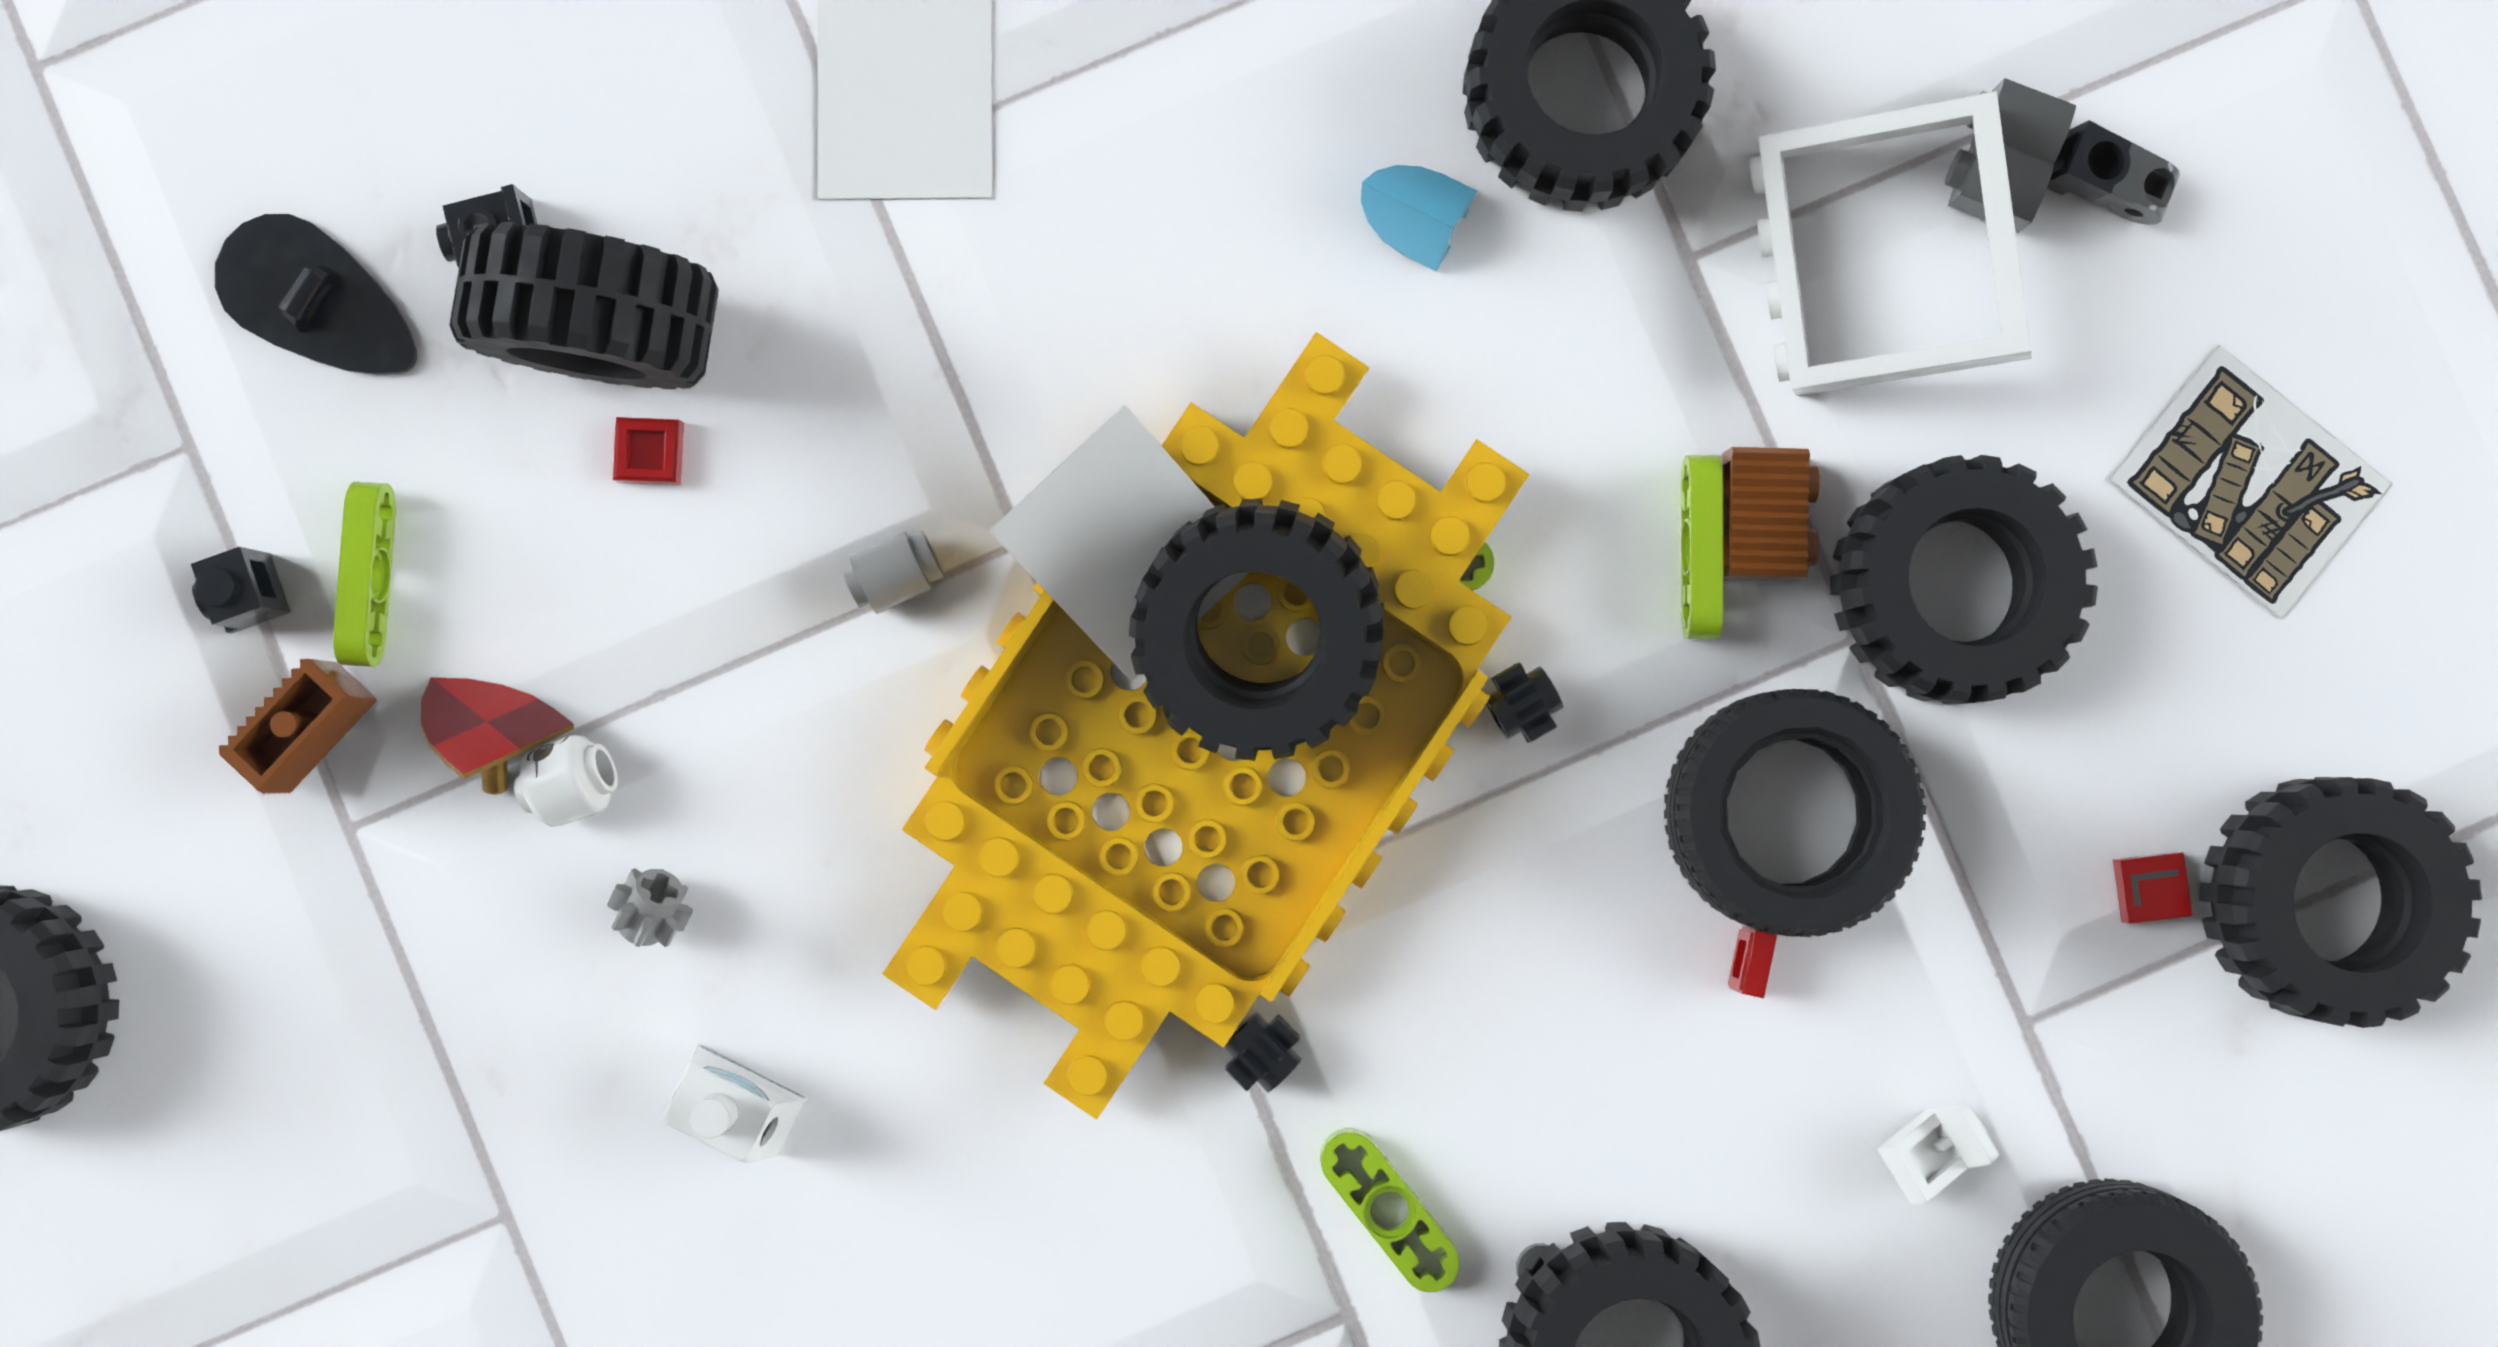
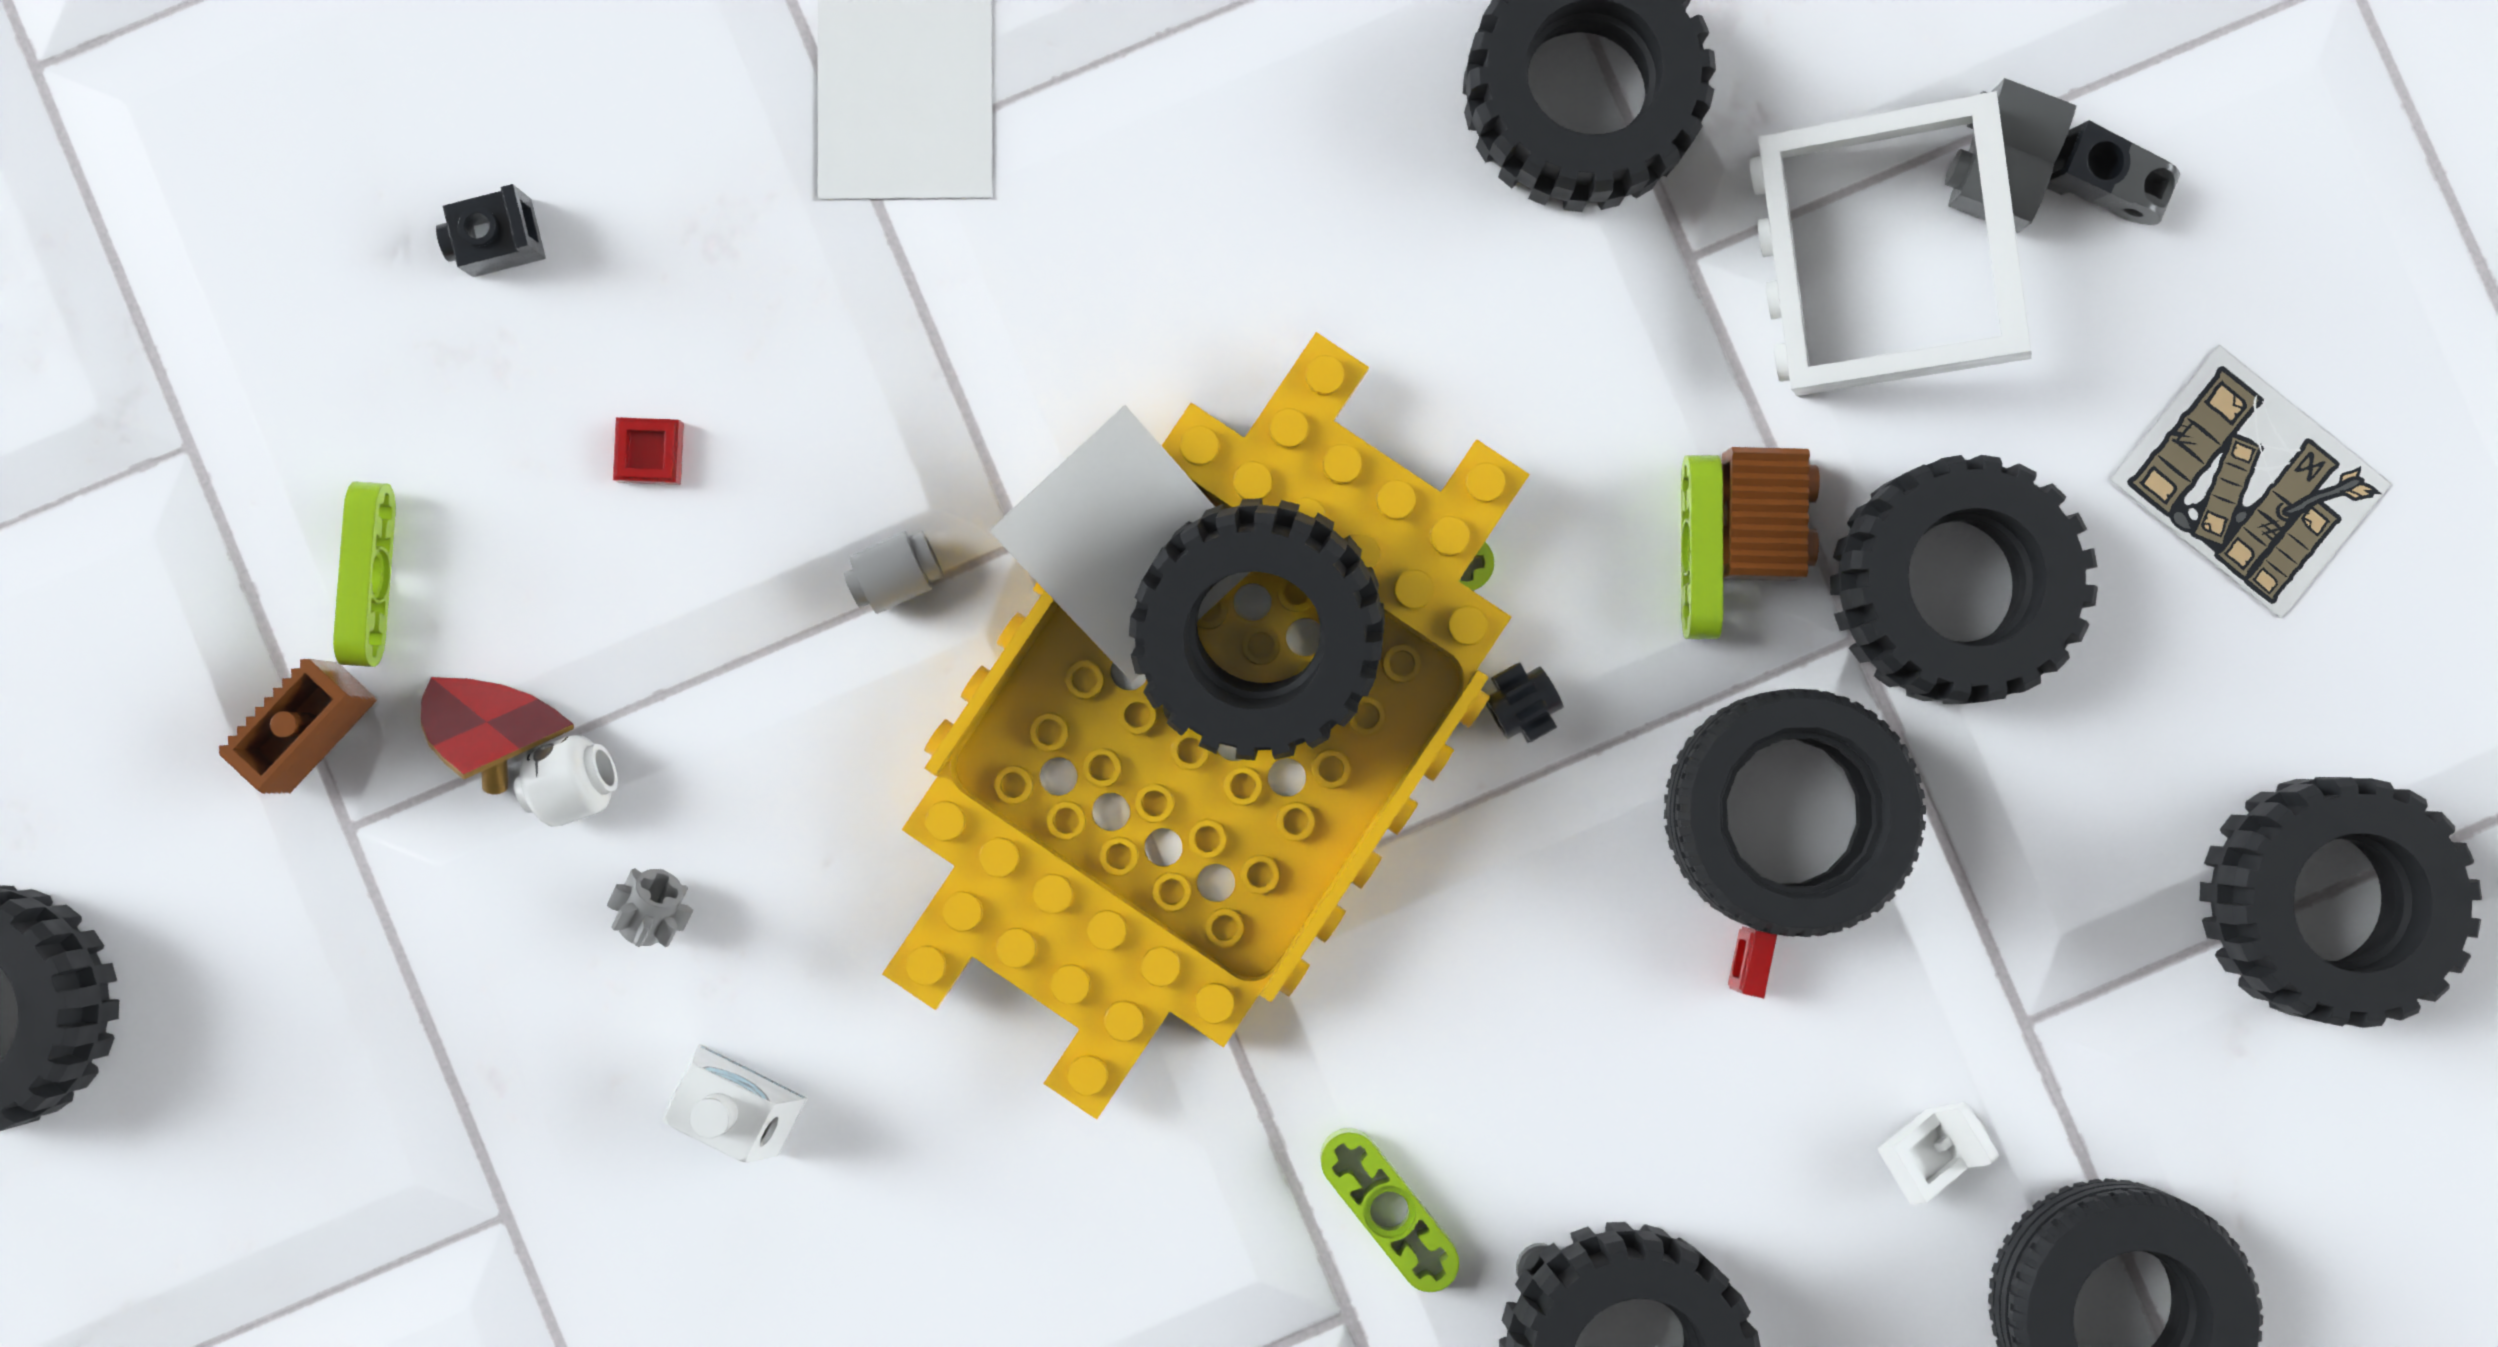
(229, 591): black brick -> none
(310, 297): black shield -> none
(584, 305): black tyre -> none
(1262, 1052): black gear -> none
(1415, 210): medium azure brick -> none
(2152, 887): red tile -> none

